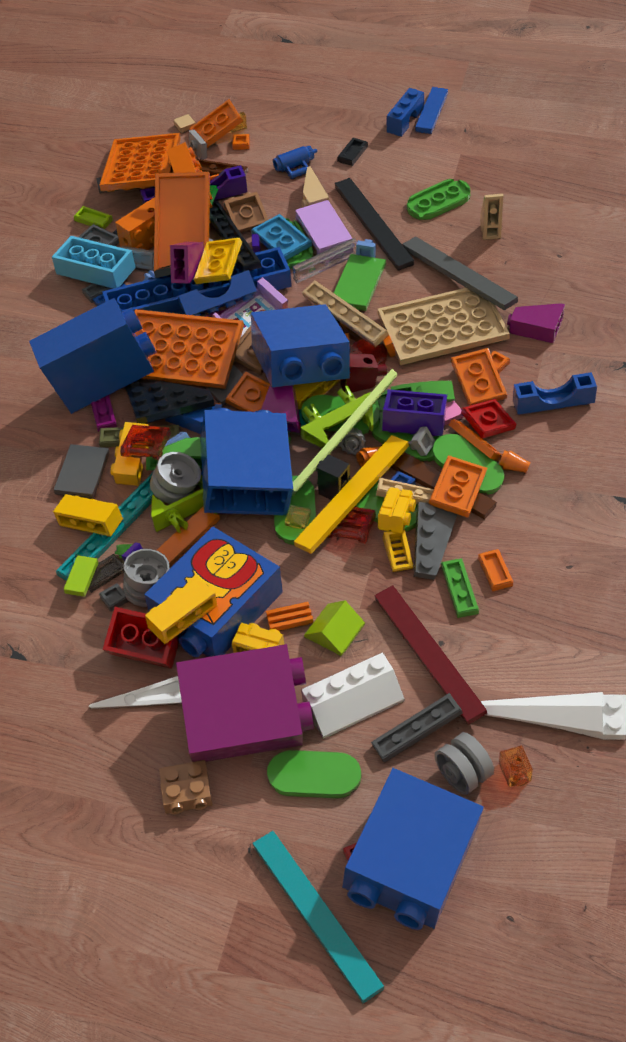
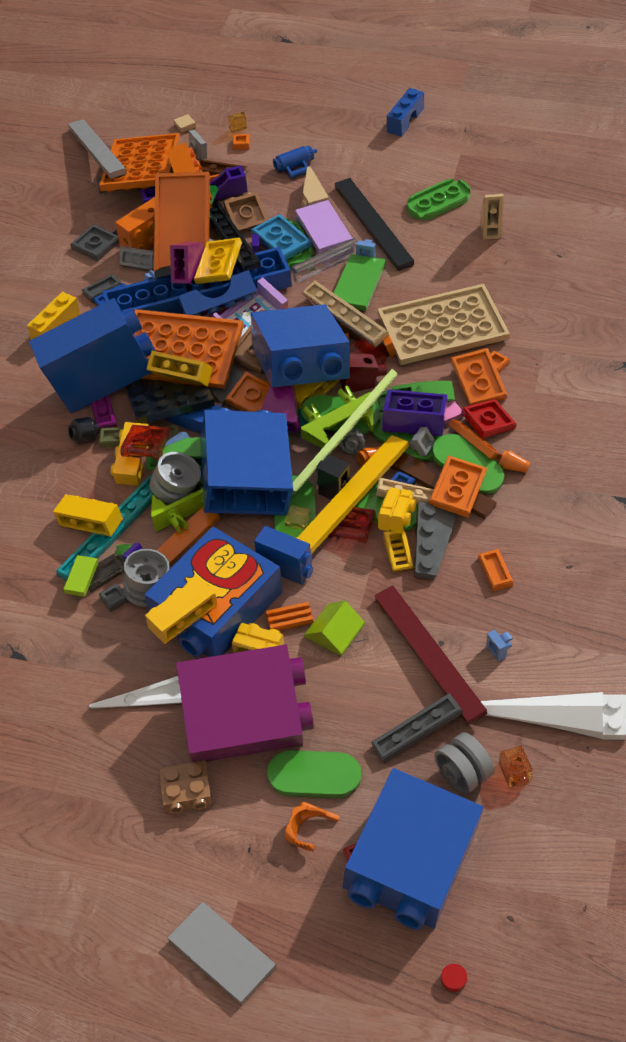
(59, 311): none -> yellow brick
(81, 471): dark grey tile -> none
(83, 430): none -> black head
(90, 216): lime tile -> none
(93, 262): medium azure brick -> none
(97, 149): none -> light grey tile
(132, 639): red slope -> none
(179, 368): none -> yellow brick
(218, 123): orange tile -> none
(222, 953): none -> light grey tile
(287, 552): none -> blue brick
(298, 816): none -> orange helmet
(318, 917): teal tile -> none
(352, 151): black tile -> none
(353, 695): white slope -> none
(431, 110): blue tile -> none
(454, 977): none -> red tile
(459, 588): bright green tile -> none
(460, 273): dark grey tile -> none
(498, 644): none -> medium blue tile
(537, 321): magenta slope -> none
(577, 391): blue arch -> none

